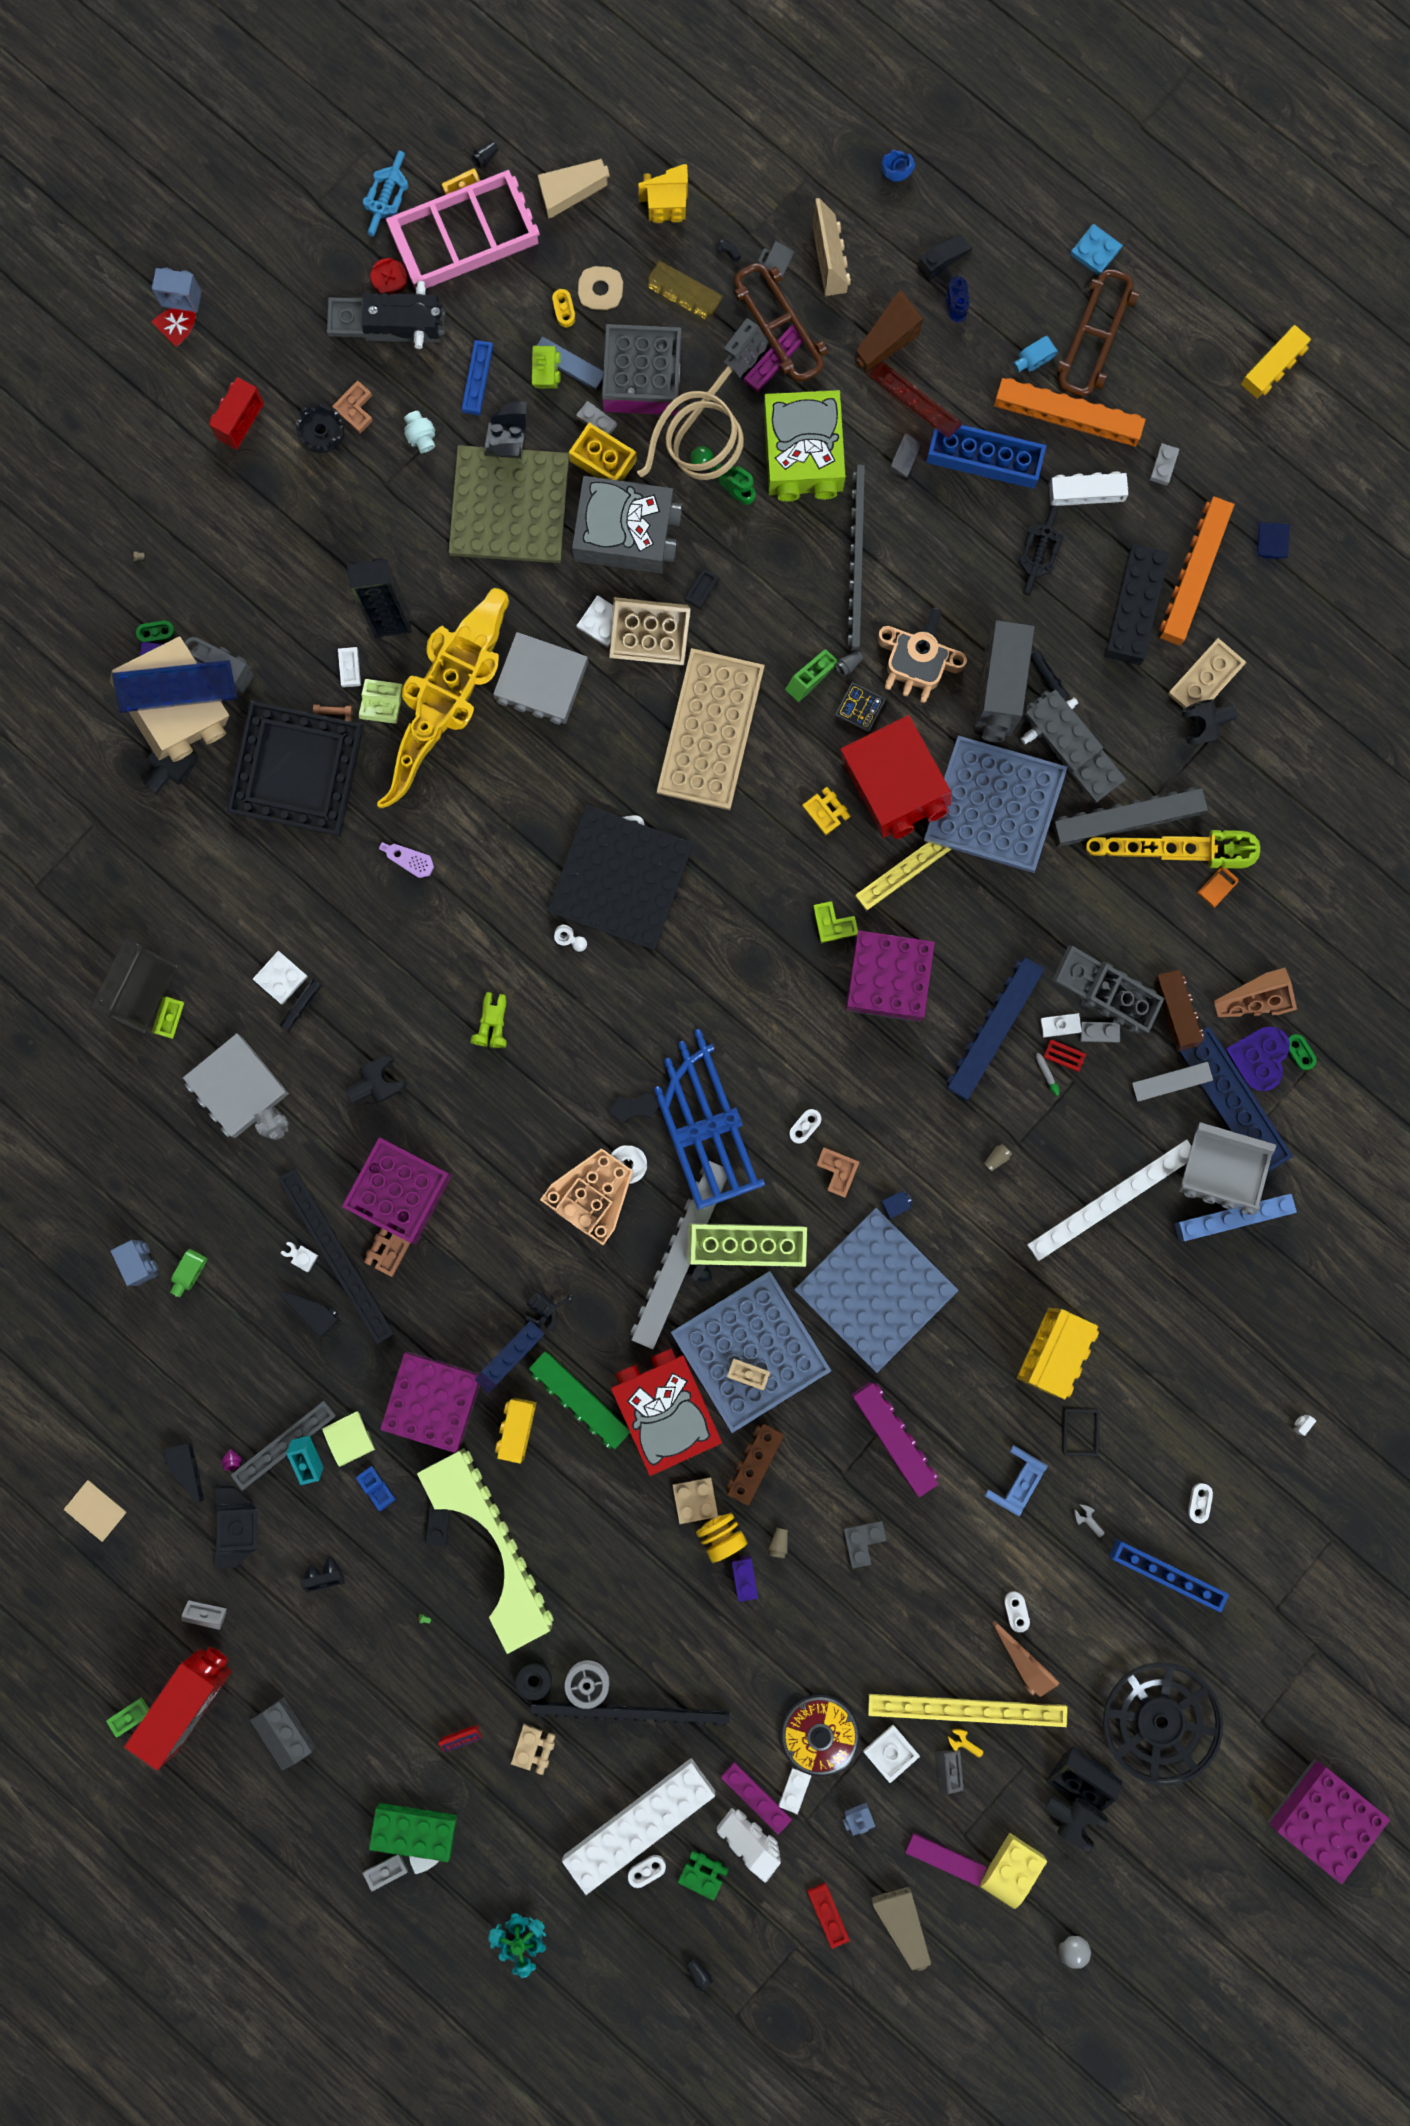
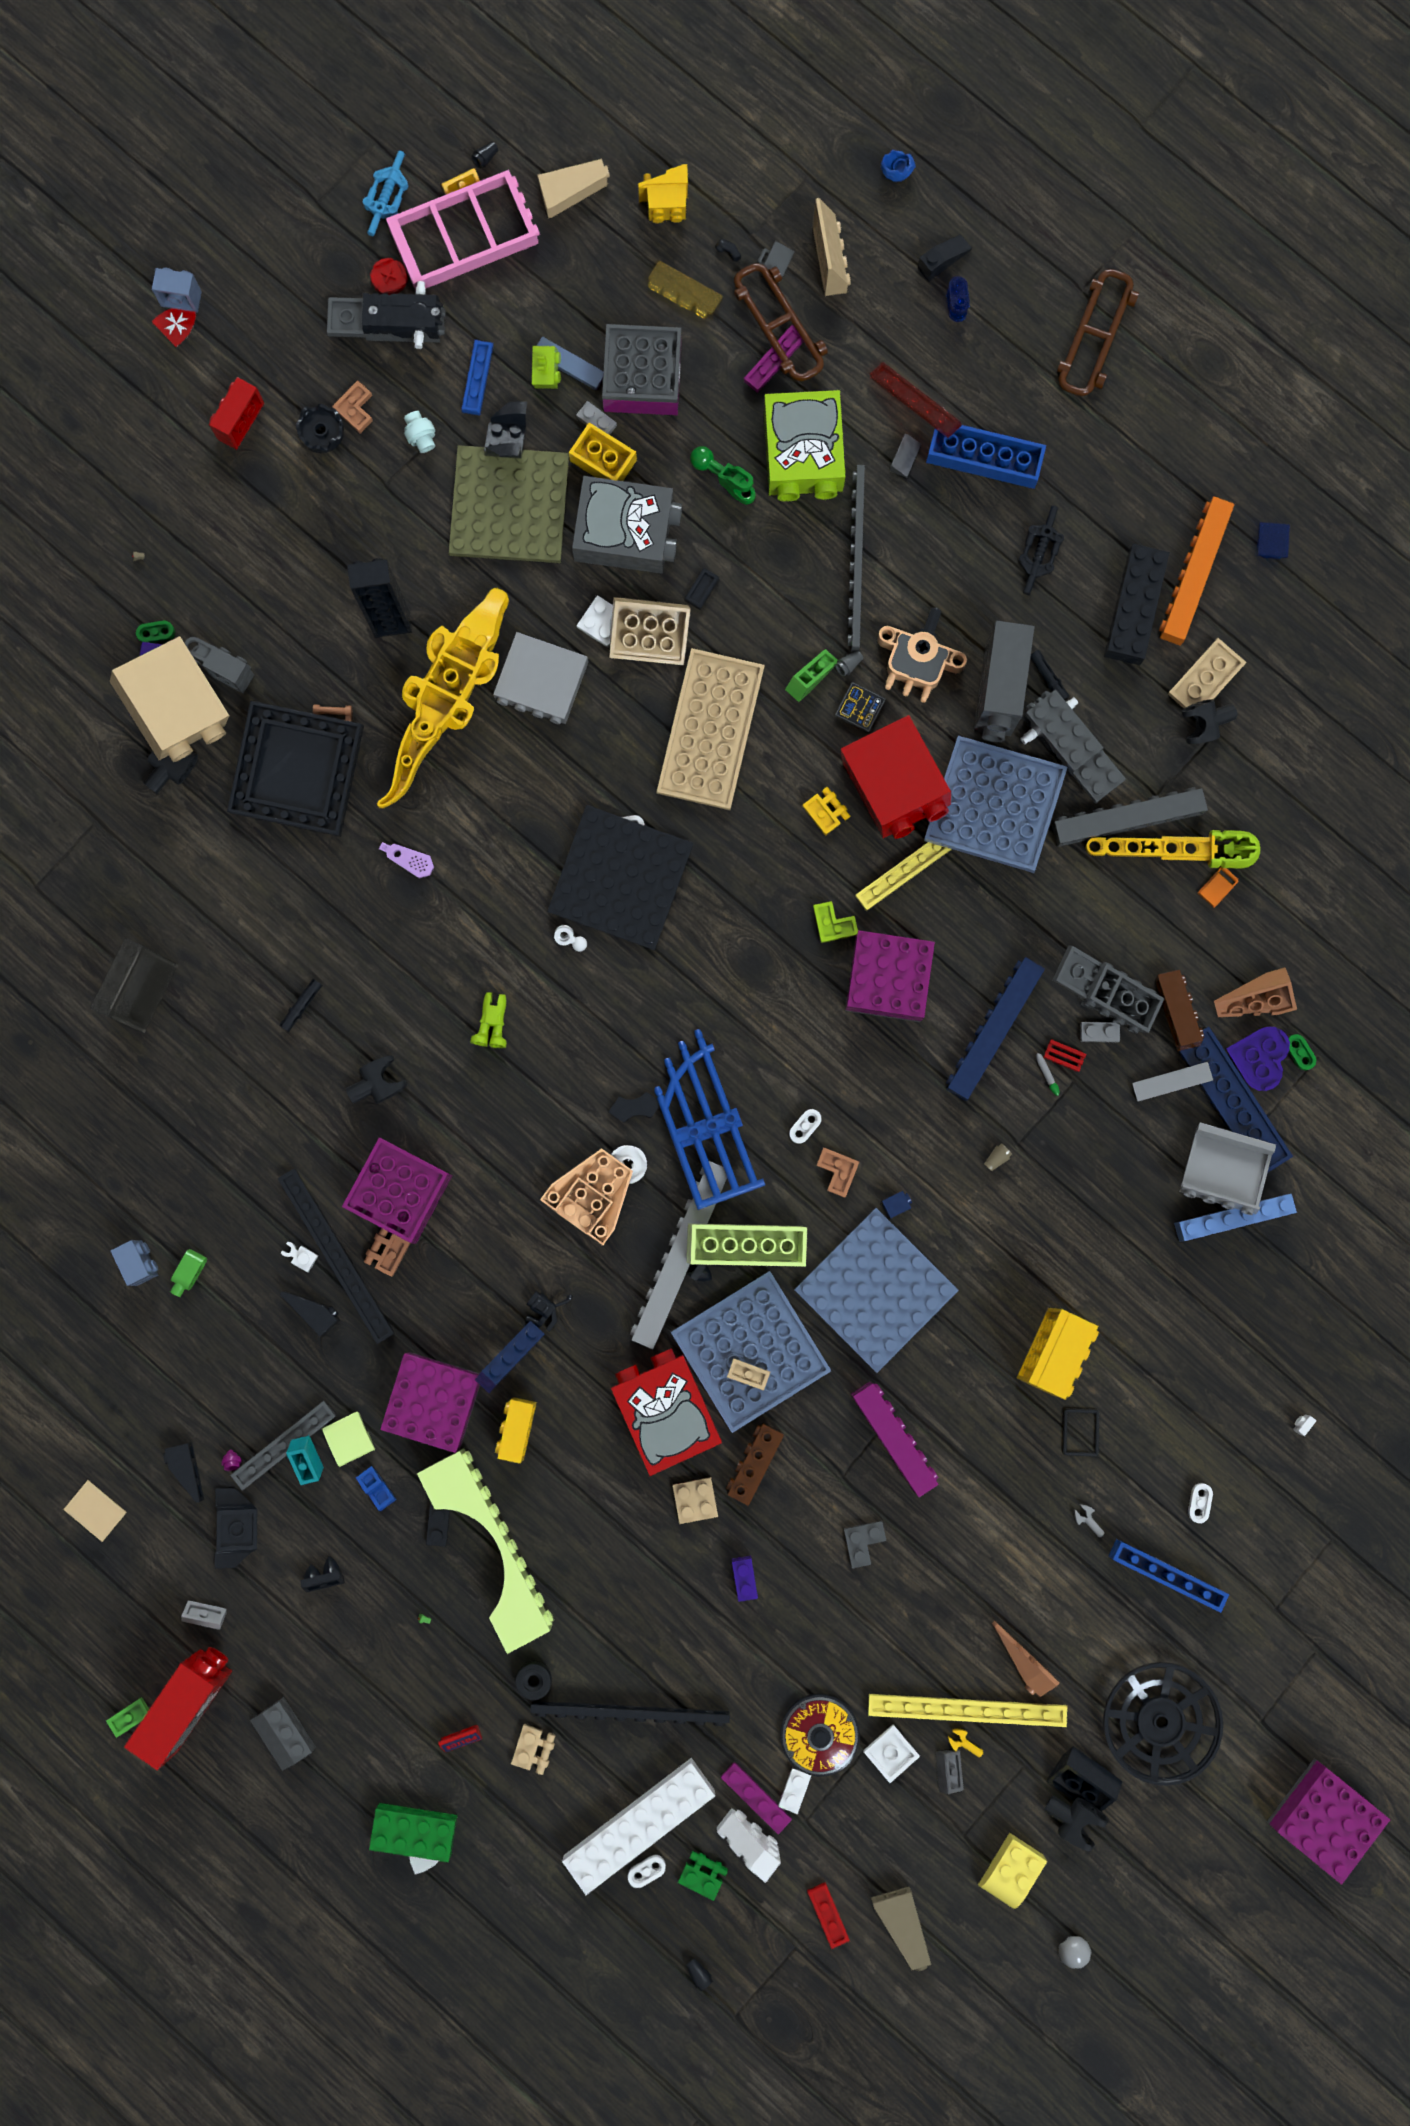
(167, 1017): lime slope -> none
(174, 686): clear blue plate -> none
(234, 1086): light grey brick -> none
(271, 1123): clear brick -> none
(280, 977): white plate -> none
(349, 667): white plate -> none
(380, 701): yellowish green slope -> none
(385, 1872): light grey plate -> none
(513, 1949): teal plant -> none
(563, 309): yellow plate -> none
(580, 1400): green brick -> none
(585, 1696): light grey wheel -> none
(604, 302): tan piece -> none
(721, 1536): yellow wheel -> none
(743, 353): tan piece -> none
(779, 1544): dark tan cone -> none
(858, 1819): sand blue brick -> none
(891, 332): reddish brown slope -> none
(945, 1859): magenta tile -> none
(1016, 1612): white plate -> none
(1023, 1485): medium blue plate -> none
(1035, 355): dark azure piece -> none
(1060, 1025): white plate -> none
(1069, 412): orange brick -> none
(1088, 489): white brick -> none
(1096, 249): dark azure plate -> none
(1110, 1201): white plate -> none
(1164, 464): light grey plate -> none
(1273, 364): yellow brick -> none

